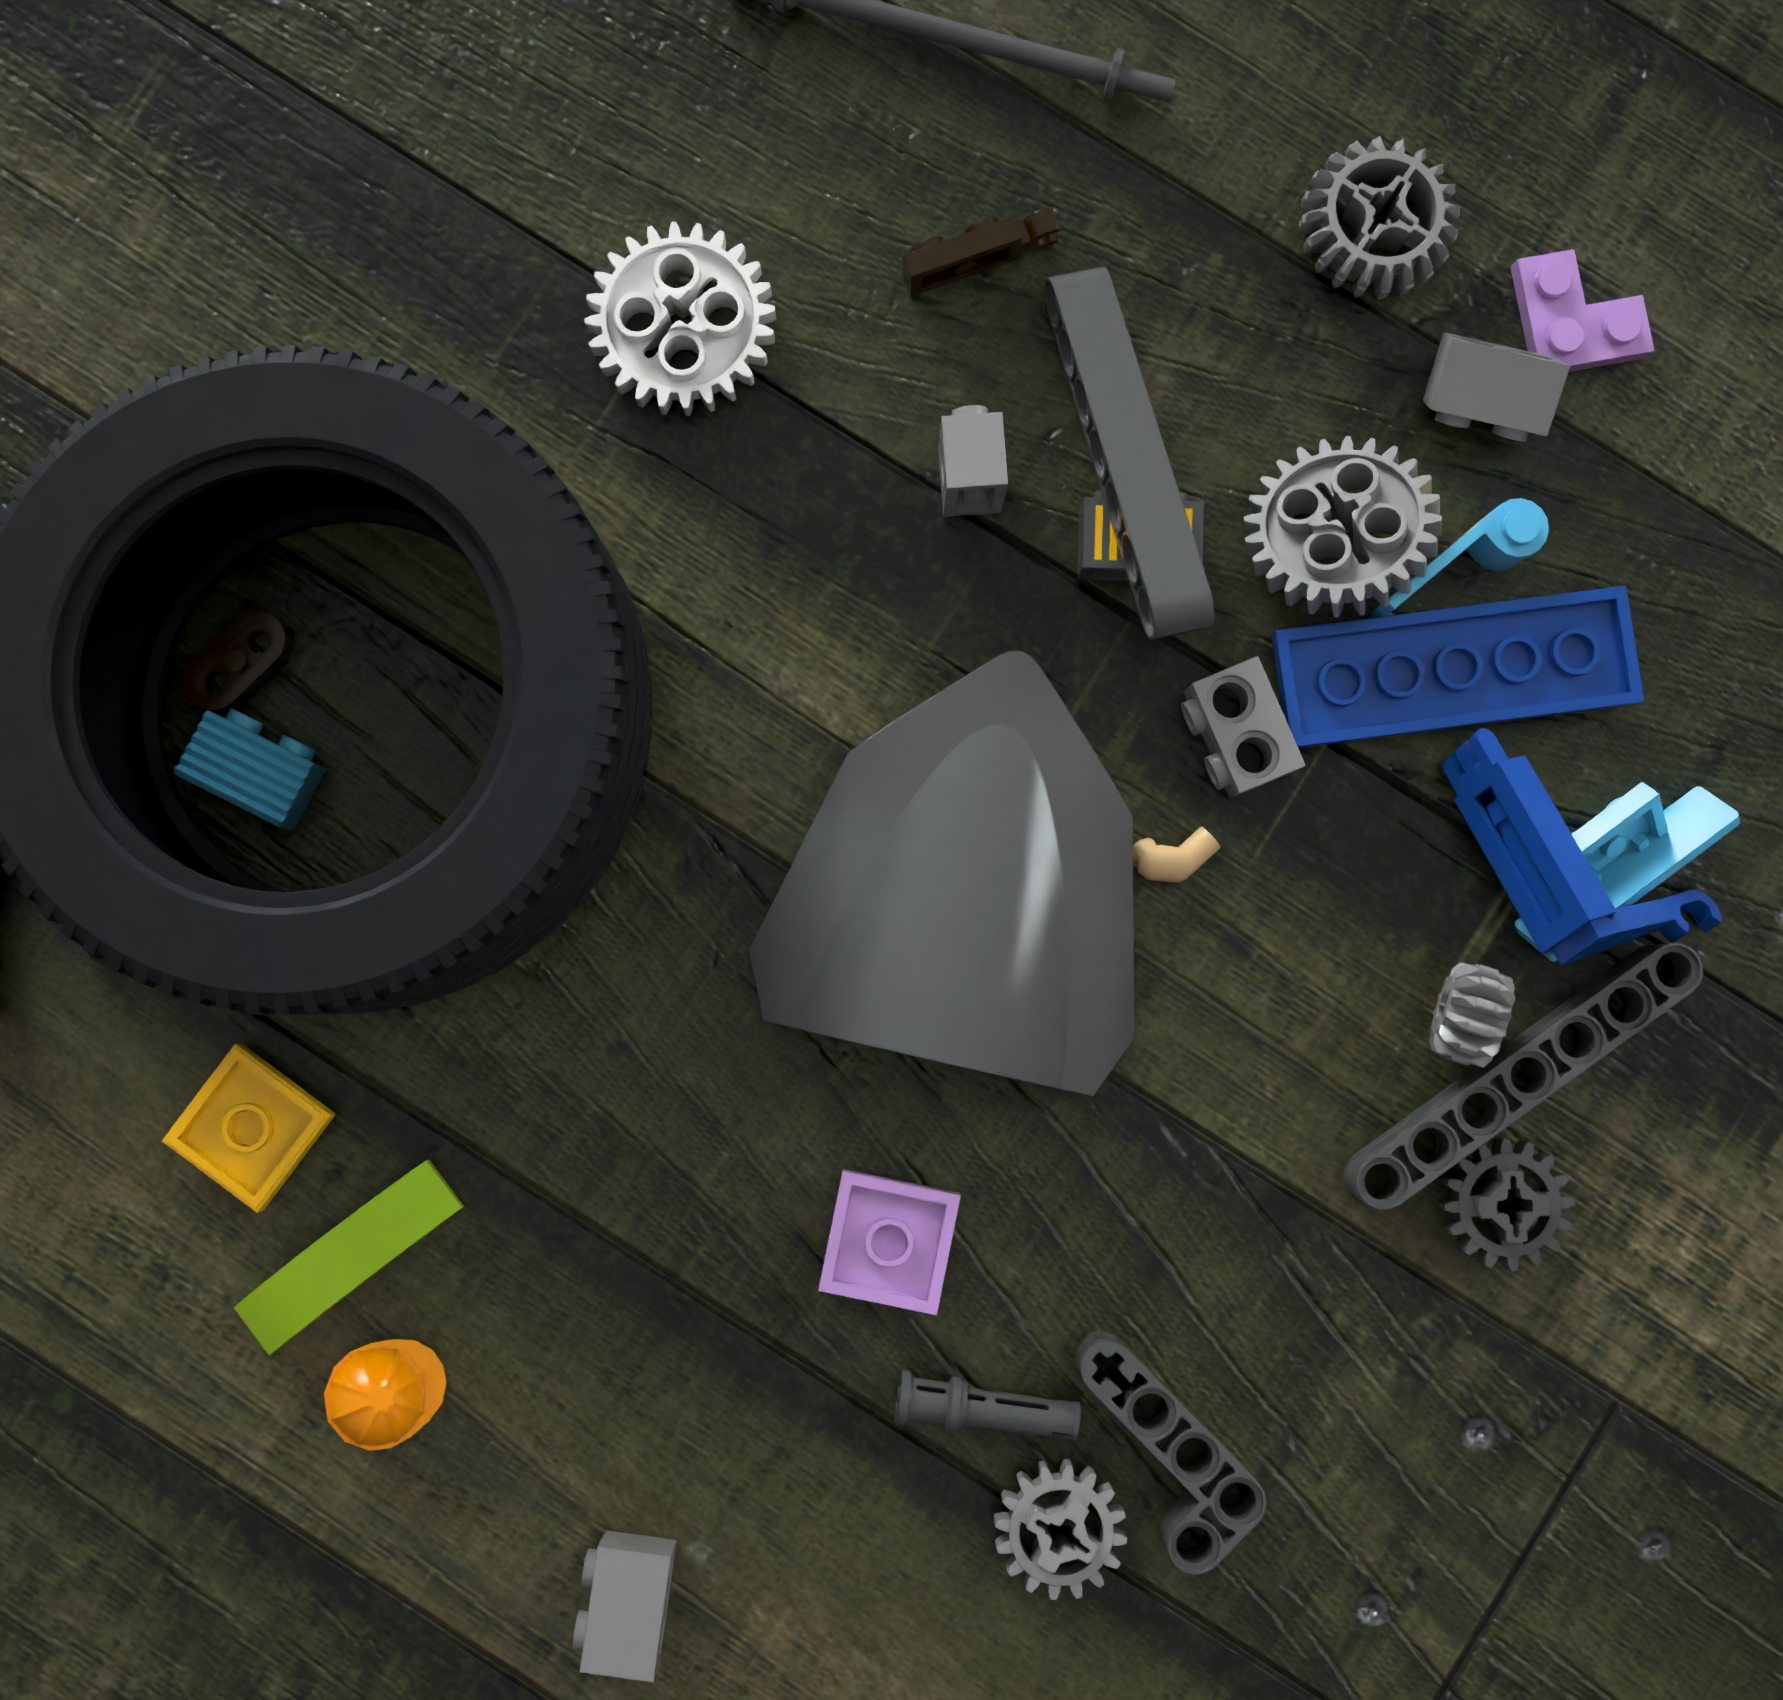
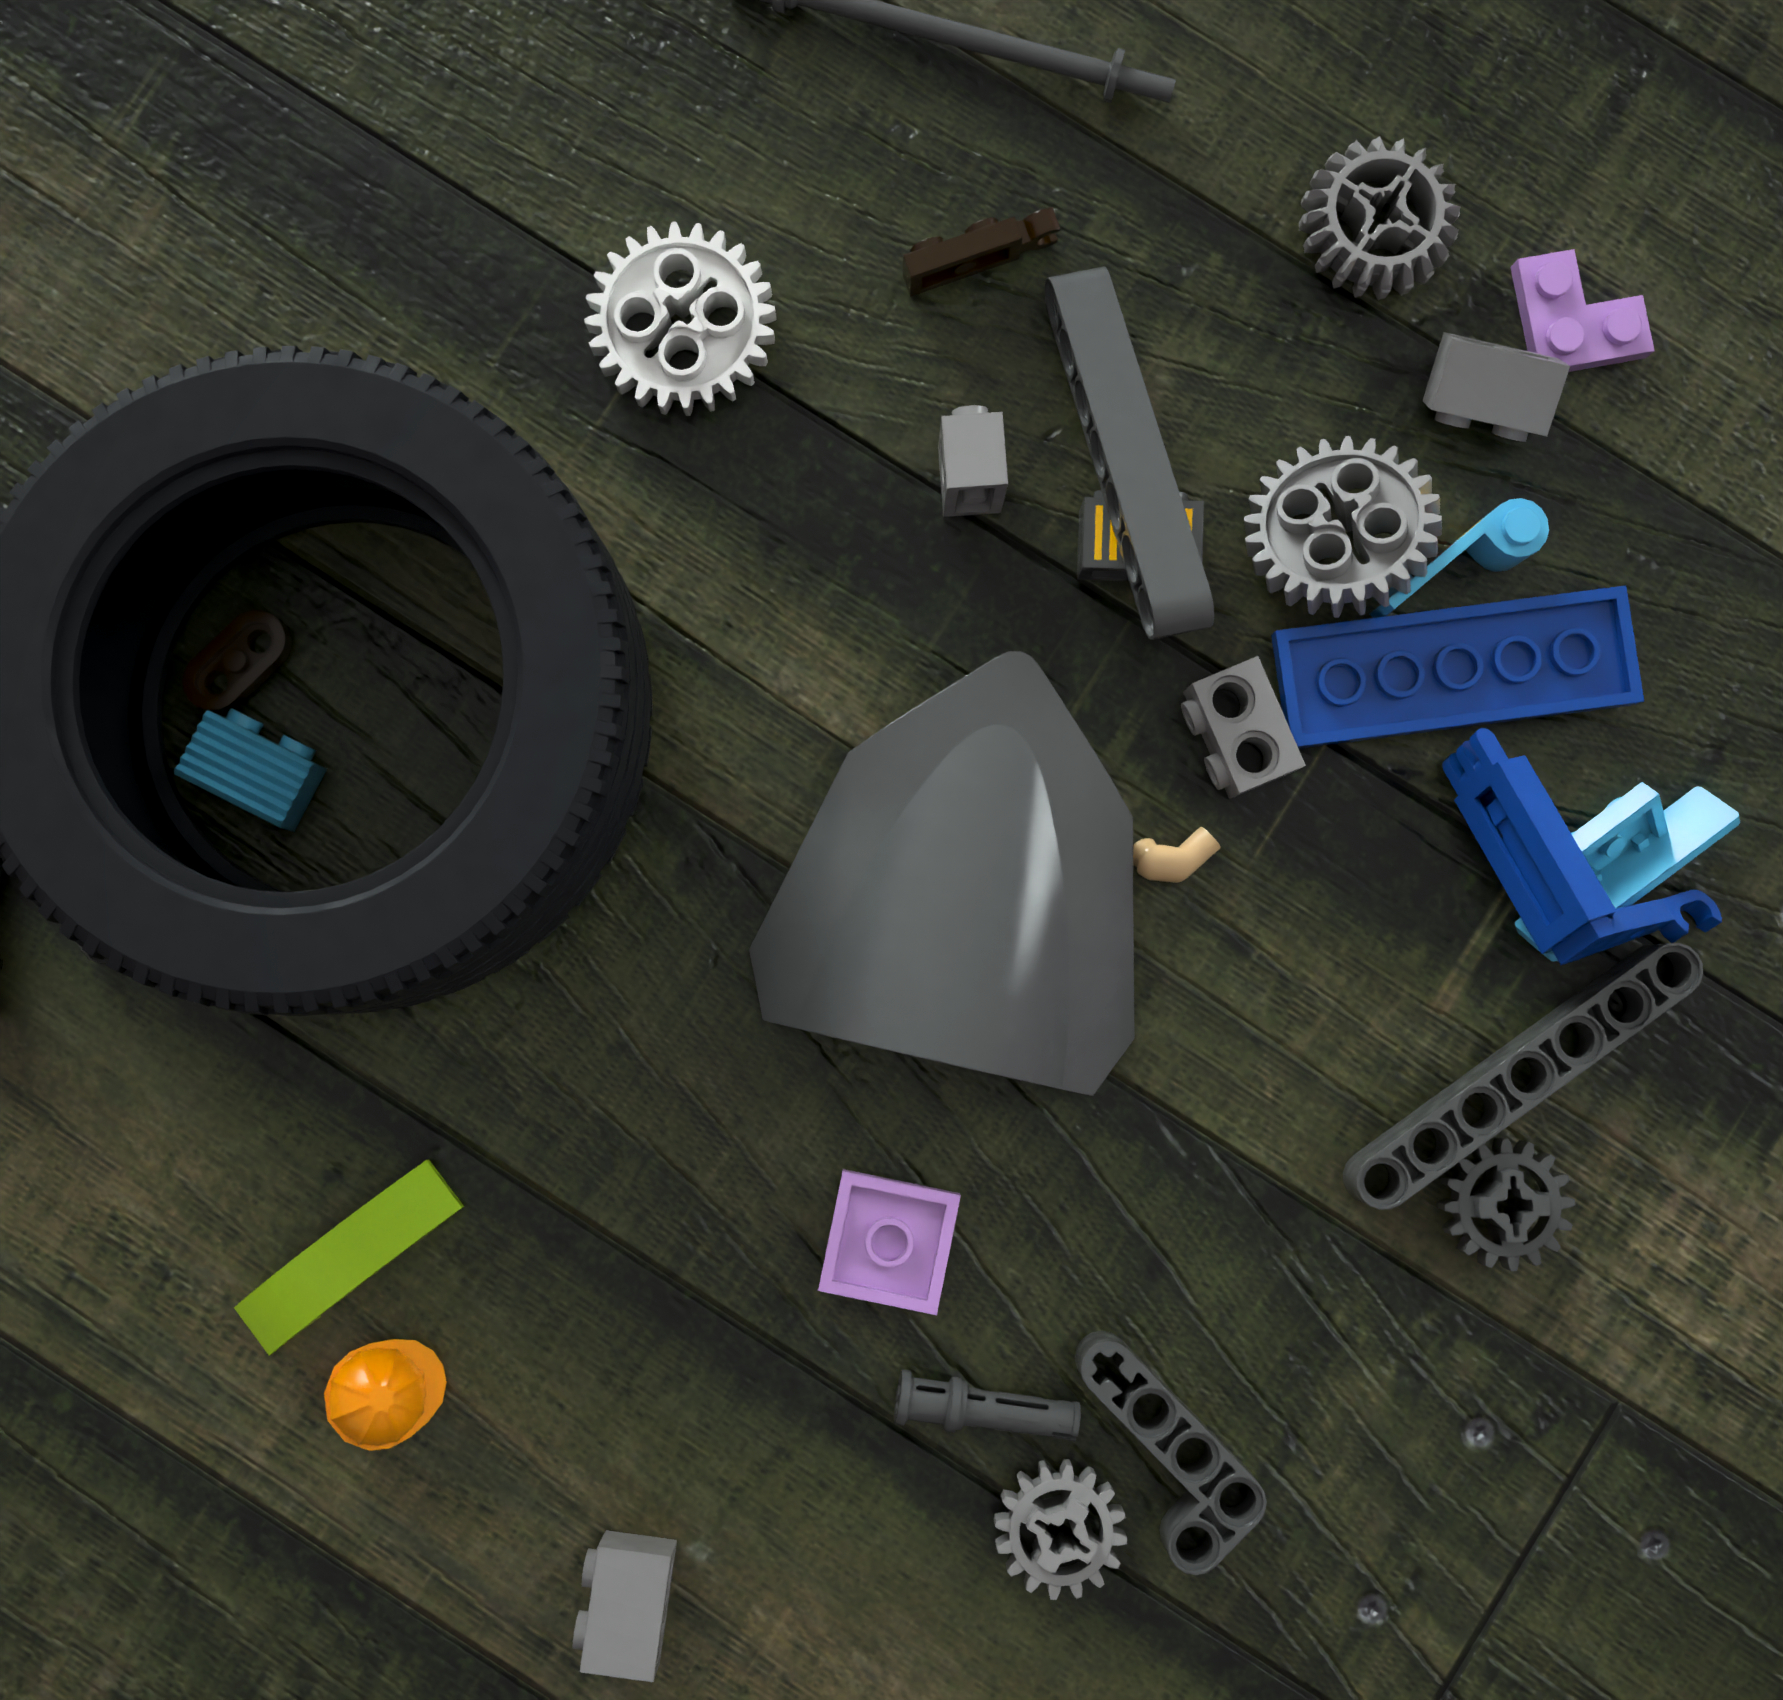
(248, 1127): yellow plate -> none
(1472, 1014): light grey gear -> none

